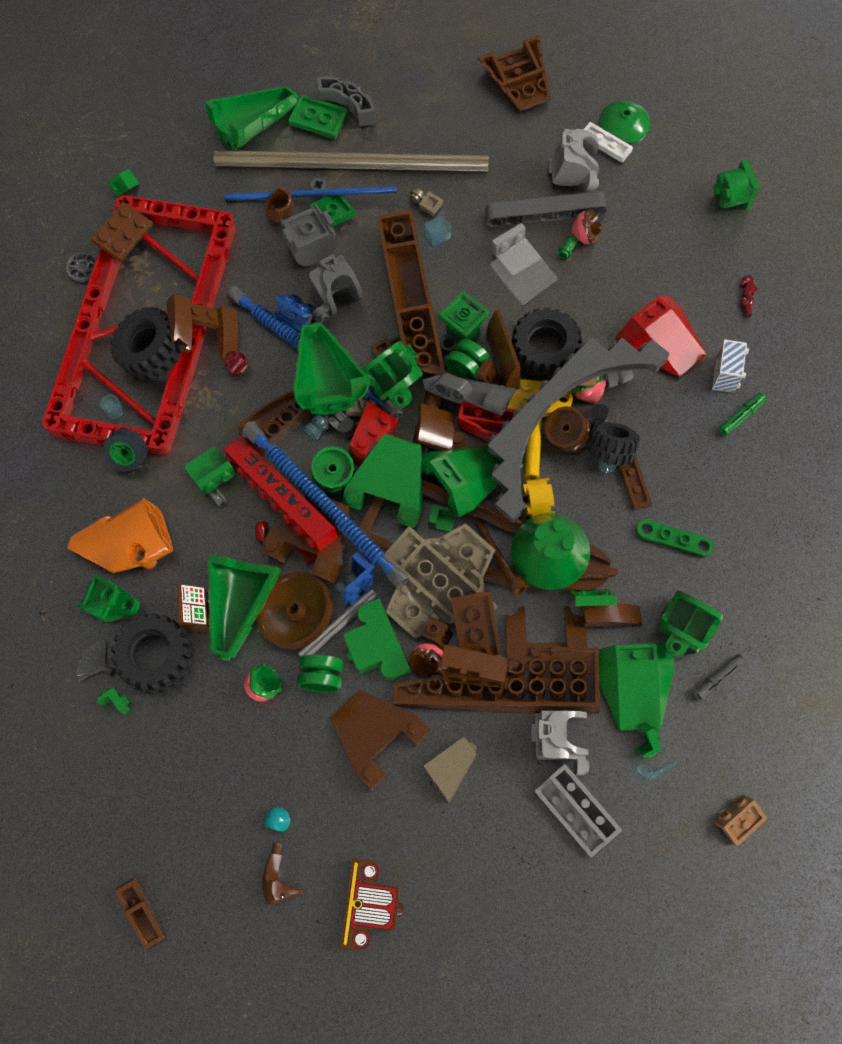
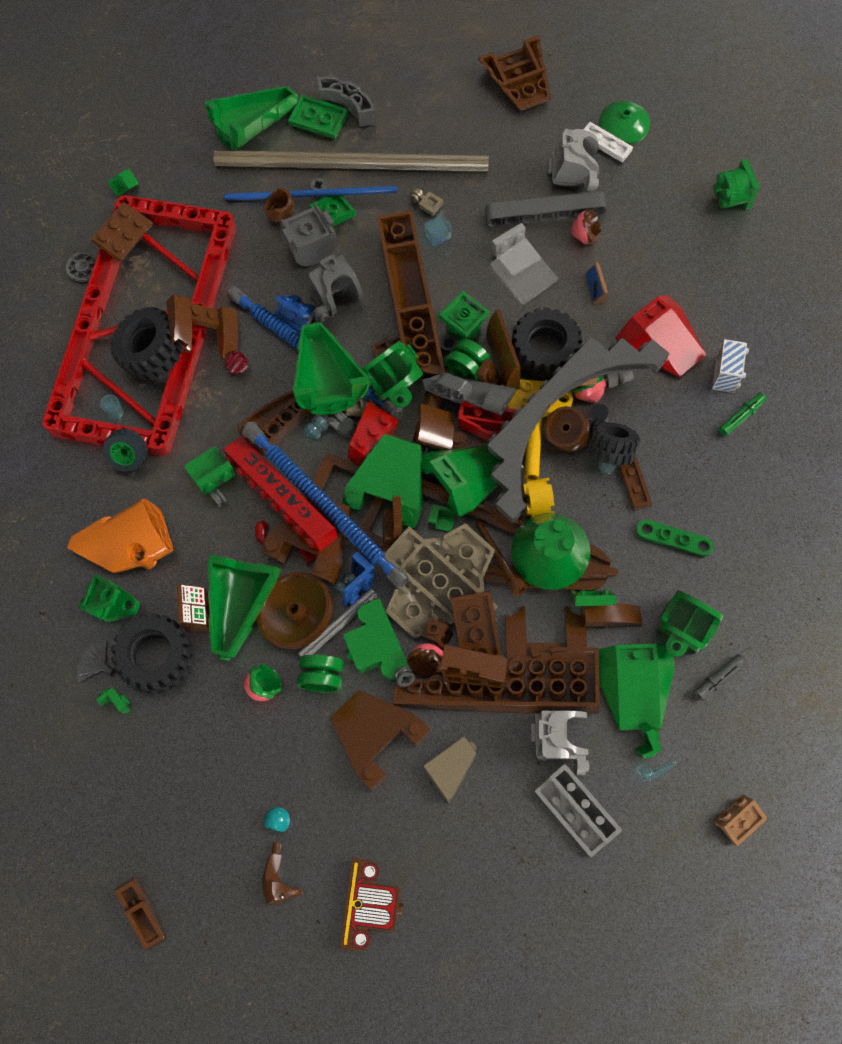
(329, 459): green wheel -> none
(392, 523): none -> reddish brown slope
(404, 671): none -> dark grey bush
(565, 251): green pin -> none
(596, 284): none -> slope
(748, 301): dark red animal -> none

